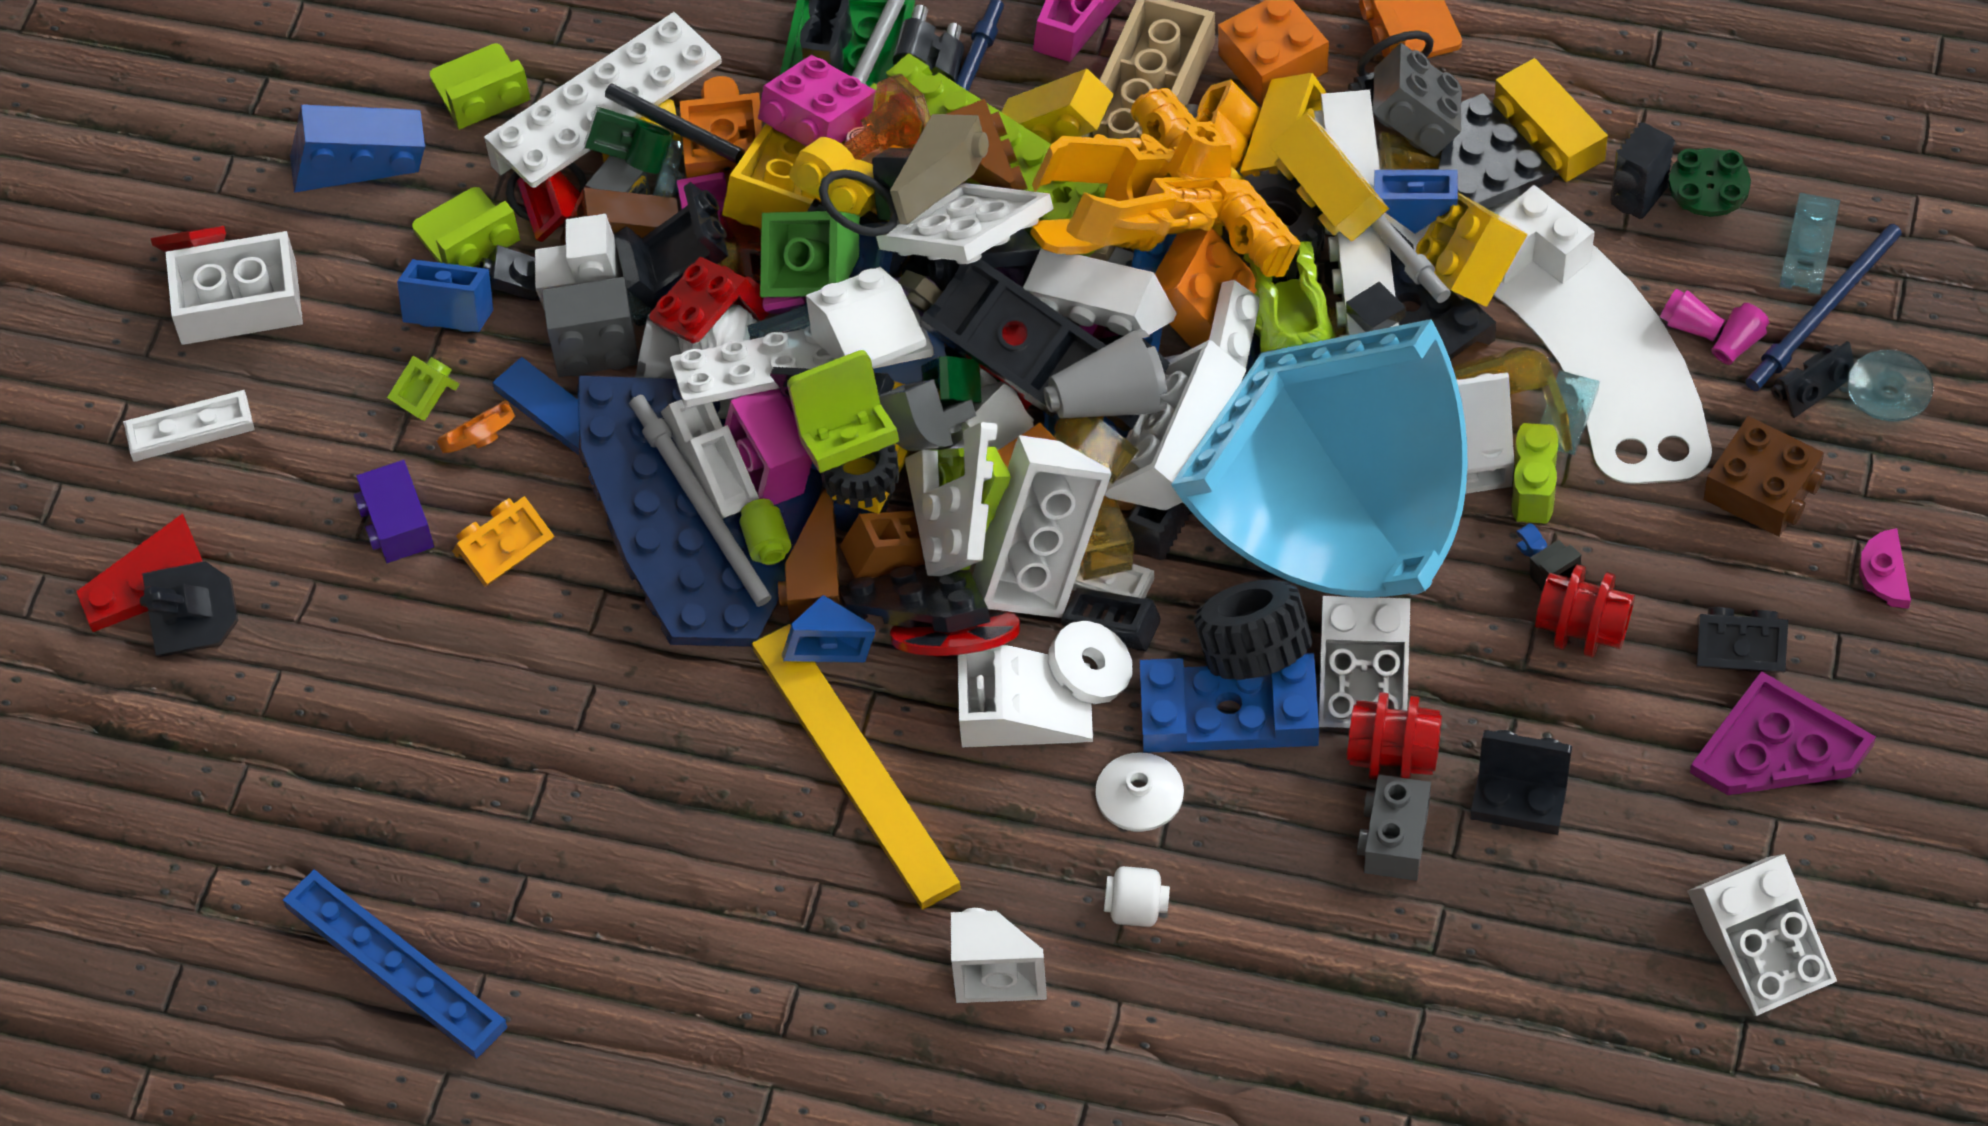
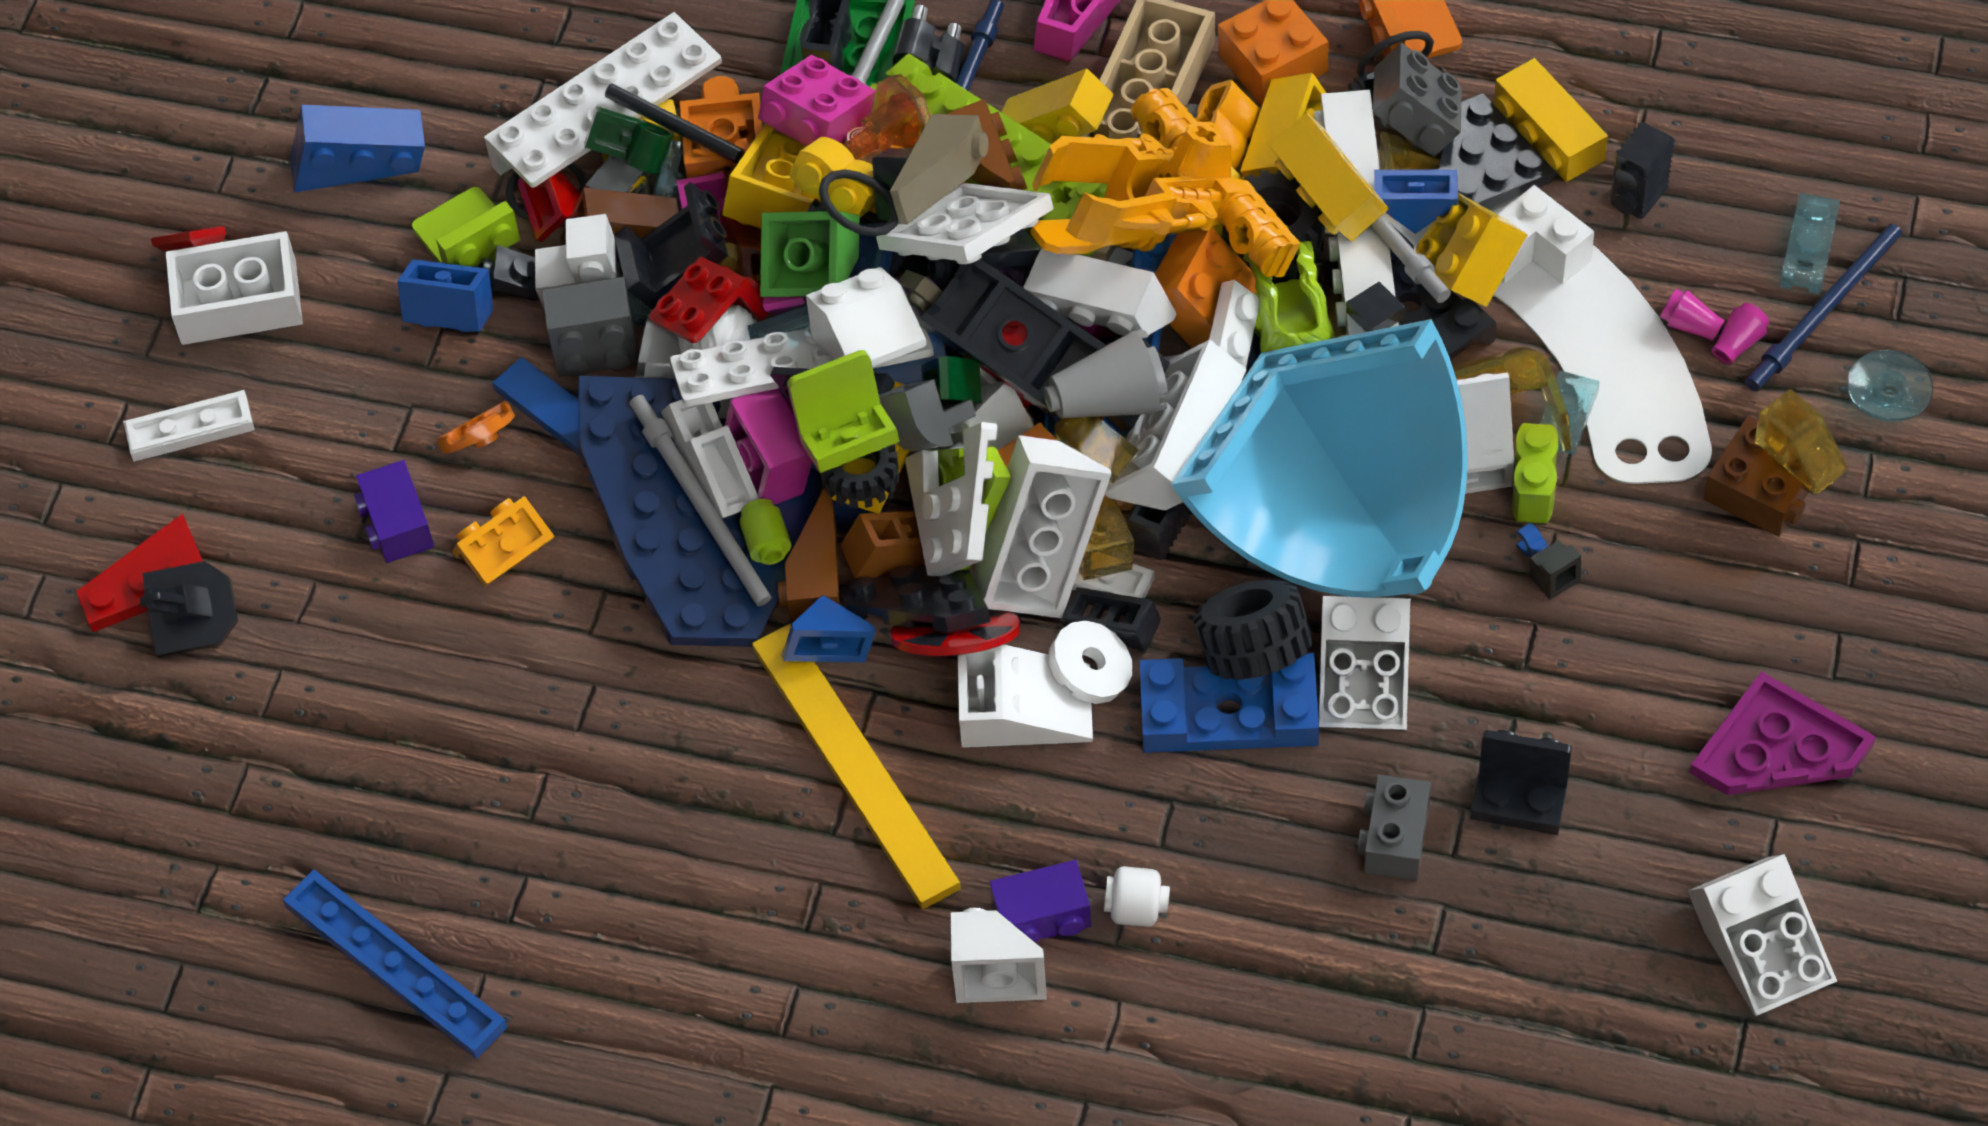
(421, 386): lime bracket -> none
(480, 85): lime bracket -> none
(1044, 901): none -> dark purple brick
(1139, 807): white dish -> none
(1394, 737): red piece -> none
(1584, 611): red piece -> none
(1728, 181): dark green plate -> none
(1742, 642): black bracket -> none
(1800, 441): none -> clear yellow slope
(1820, 377): black hinge -> none
(1884, 569): dark pink plate -> none

